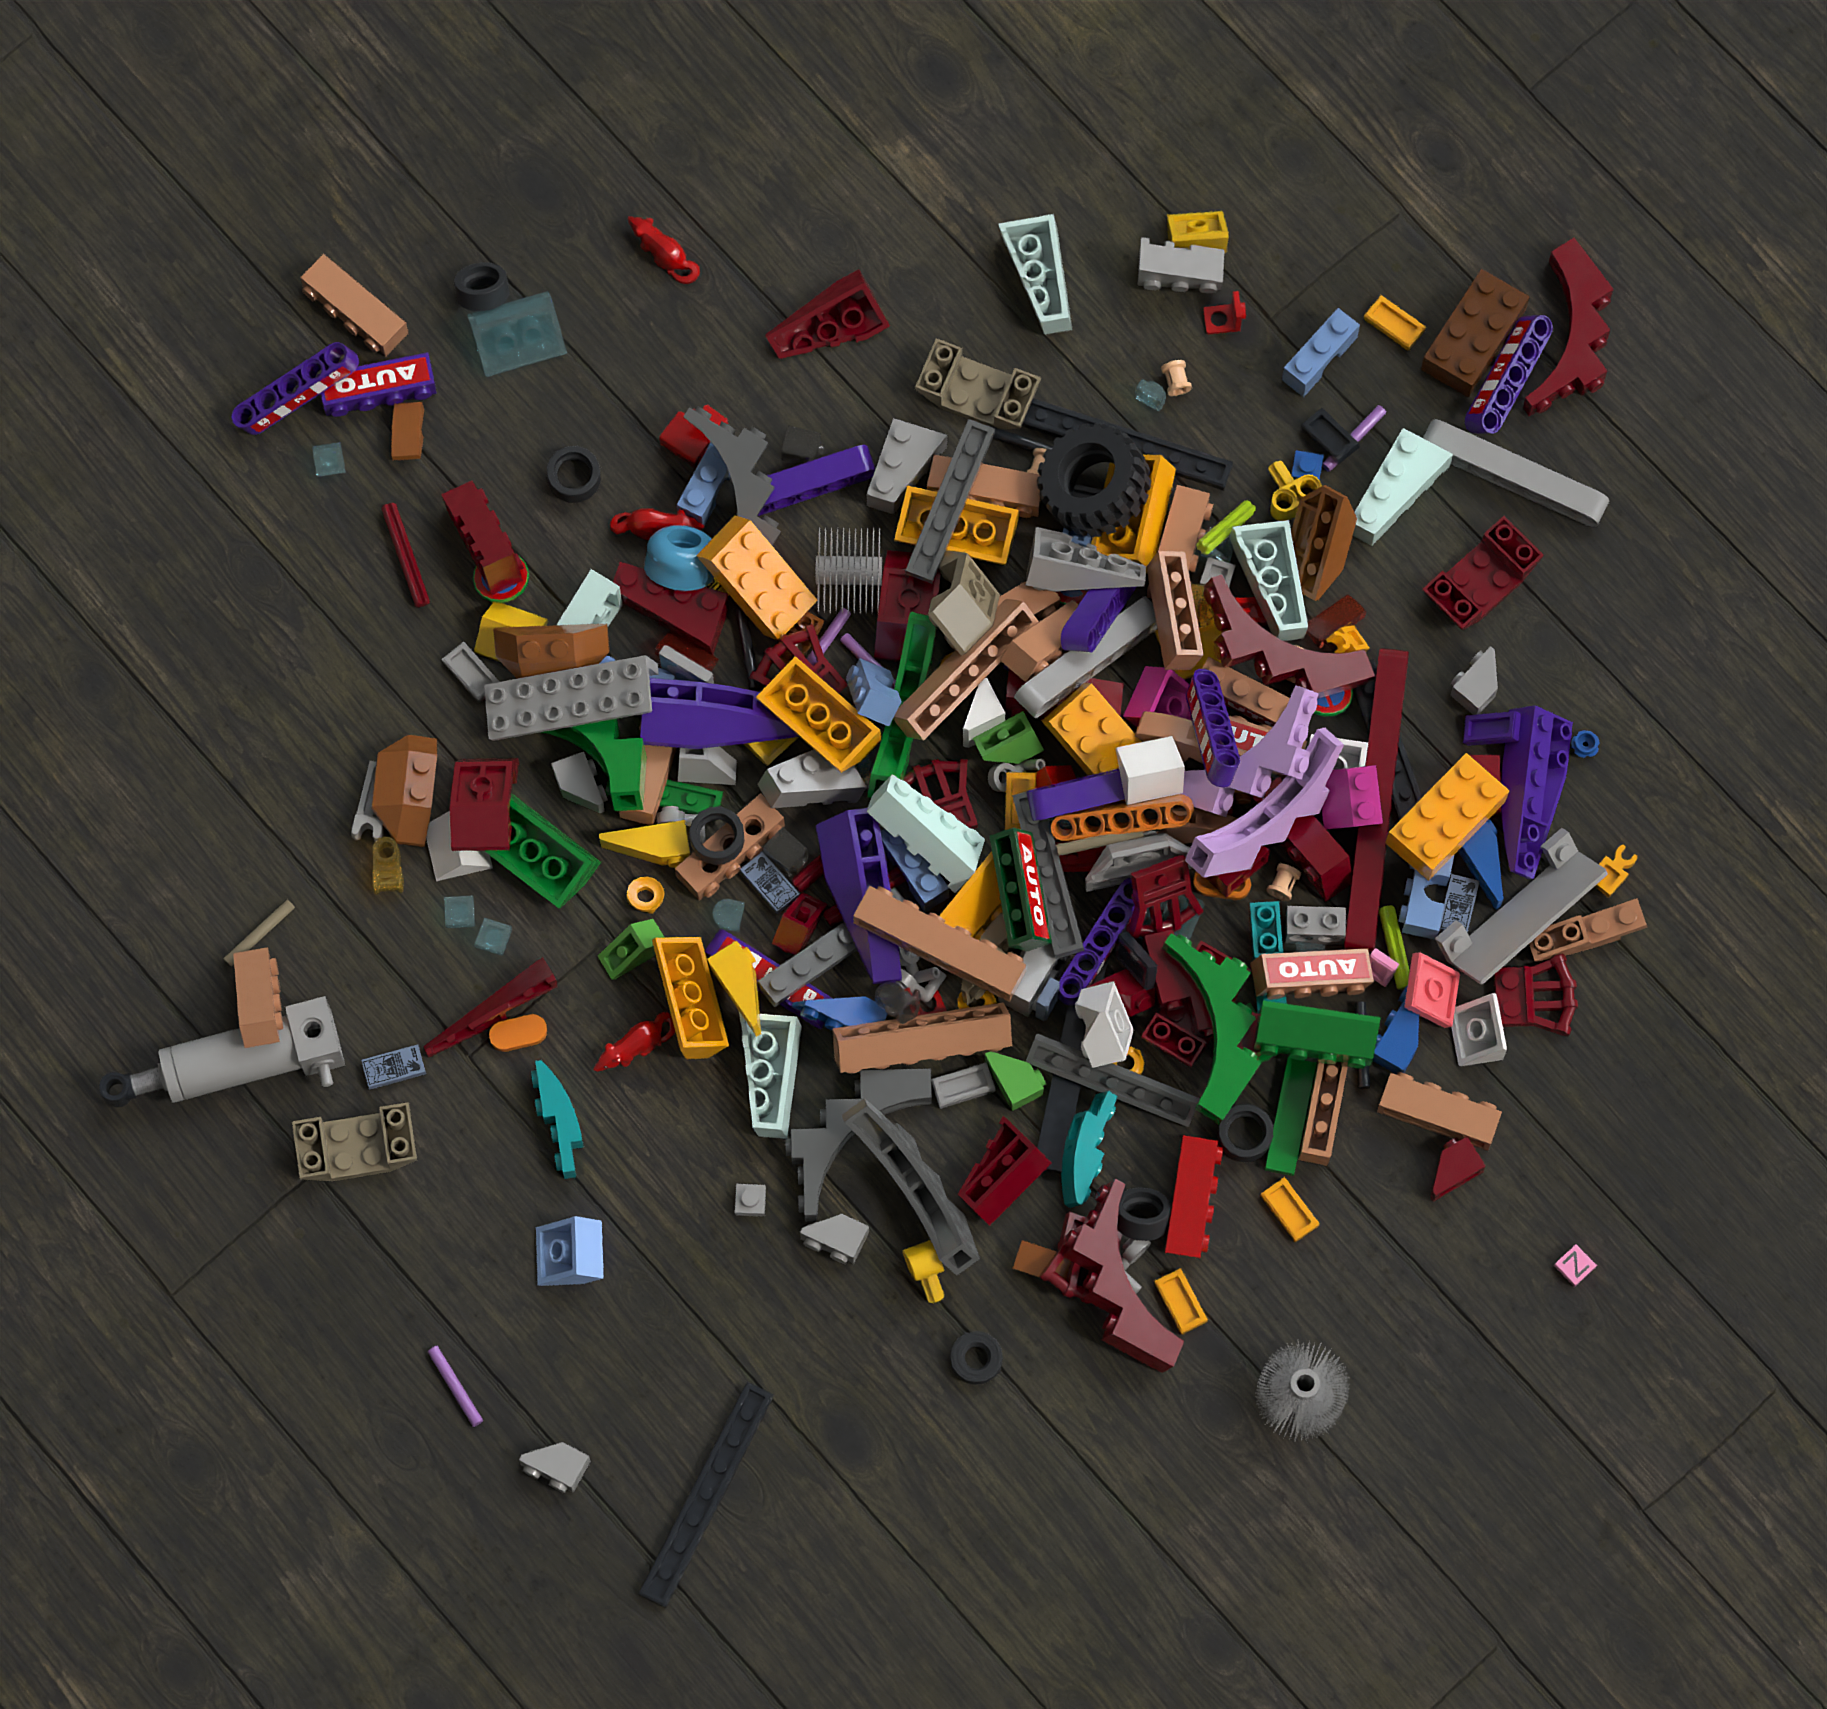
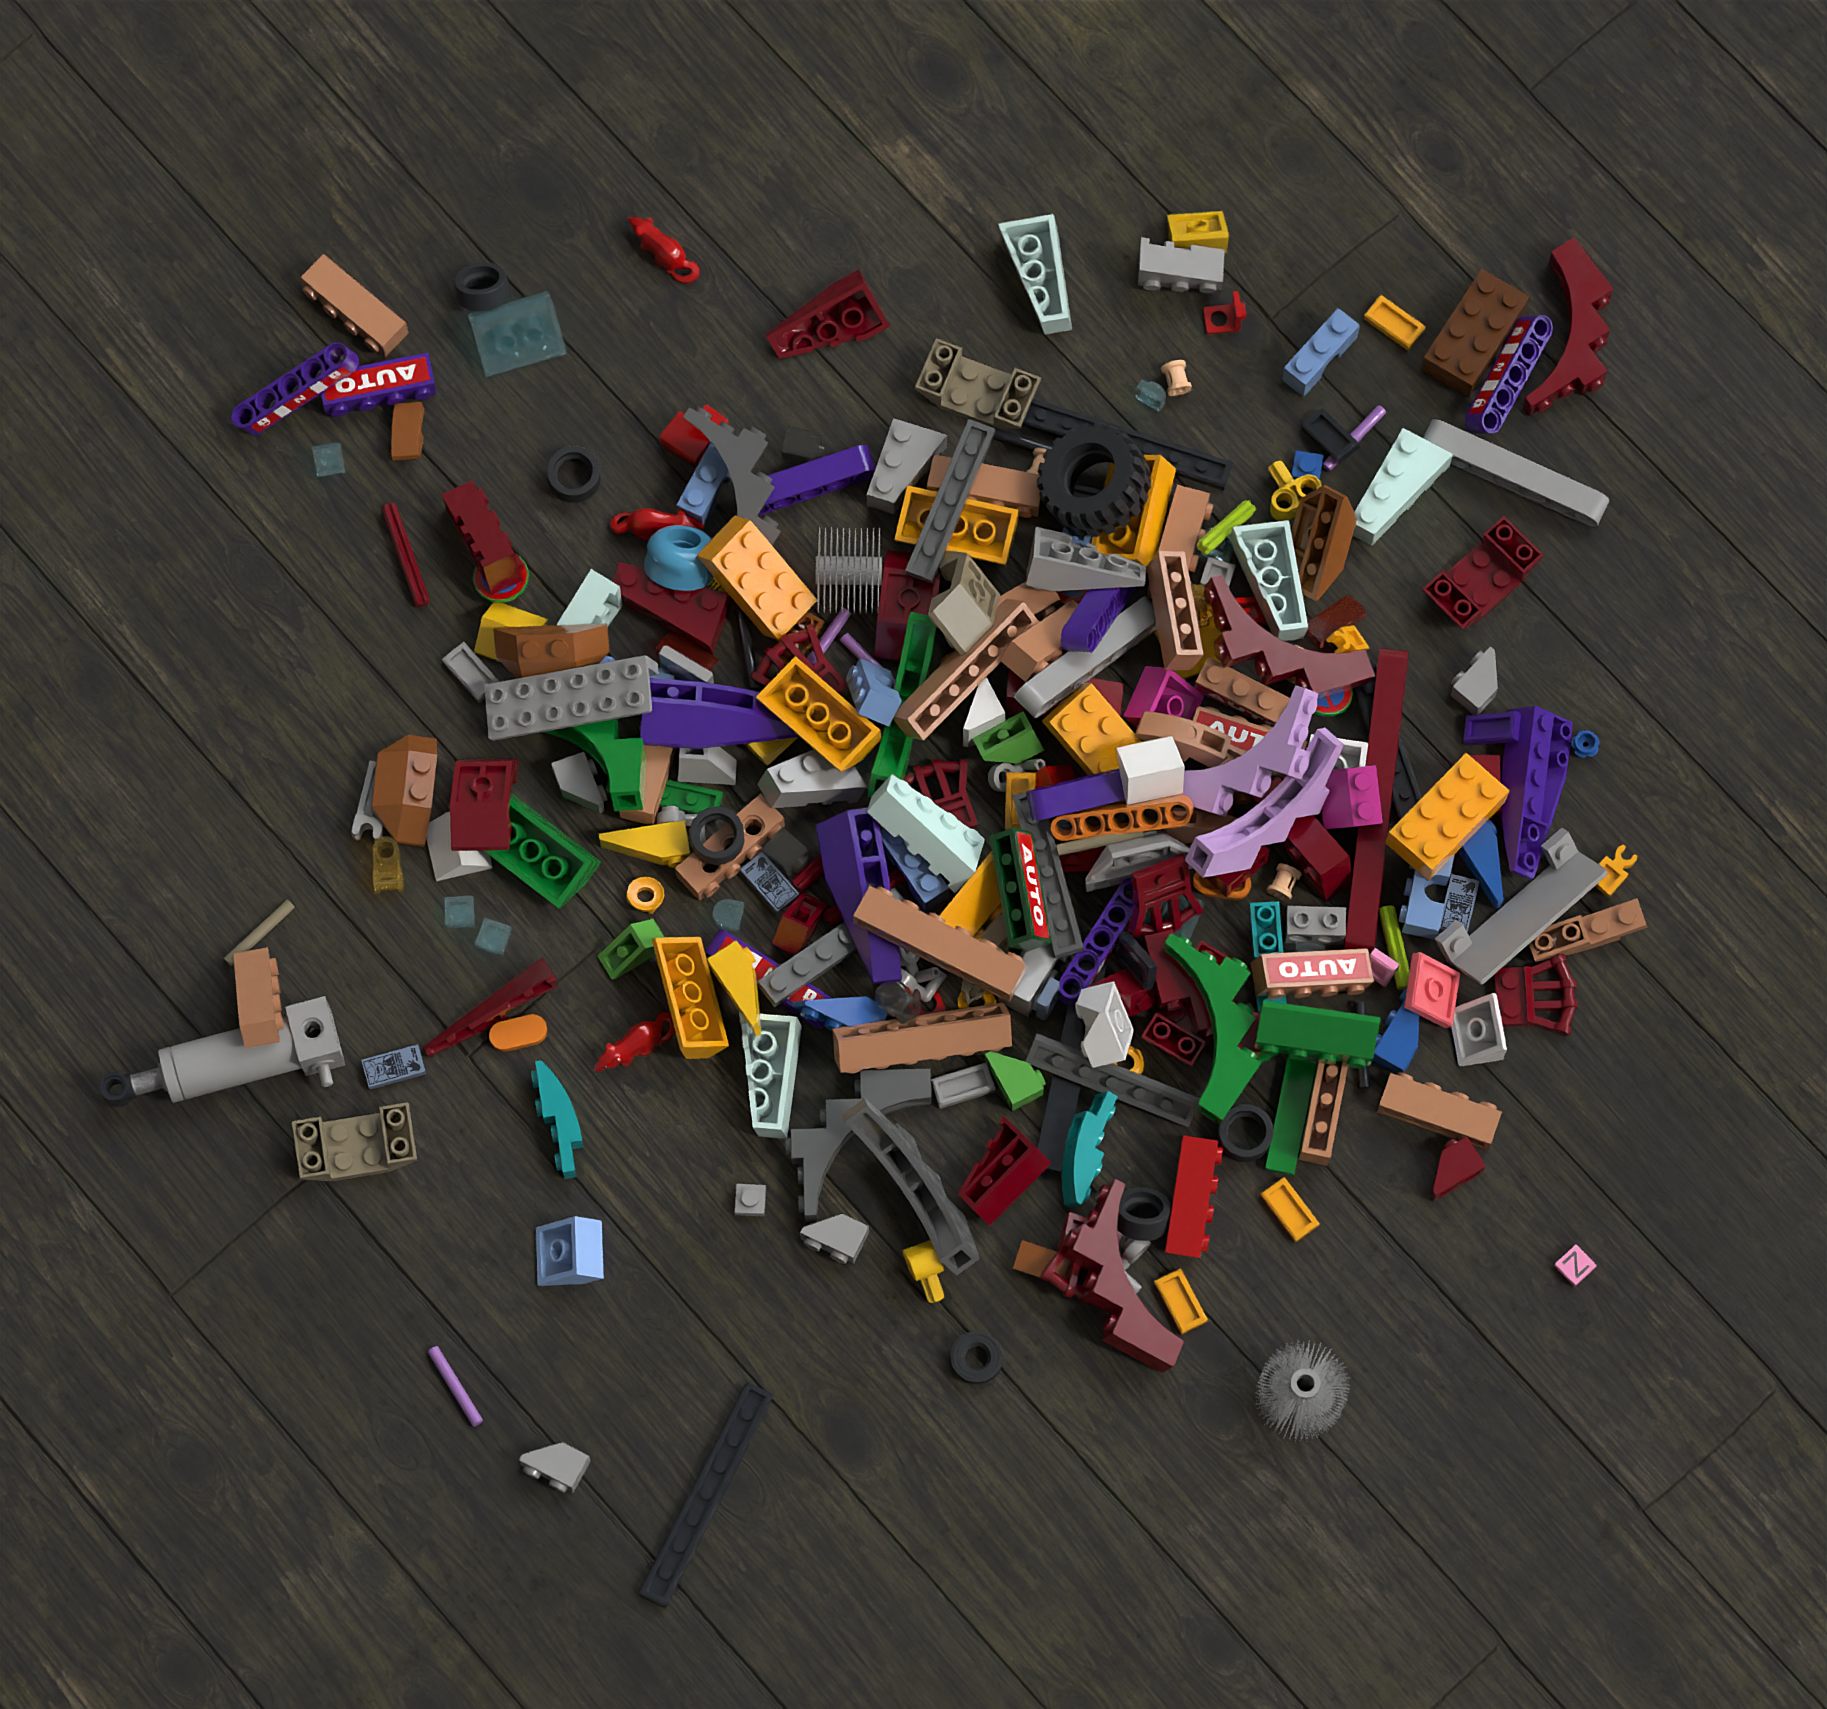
(1212, 728): dark purple beam -> none

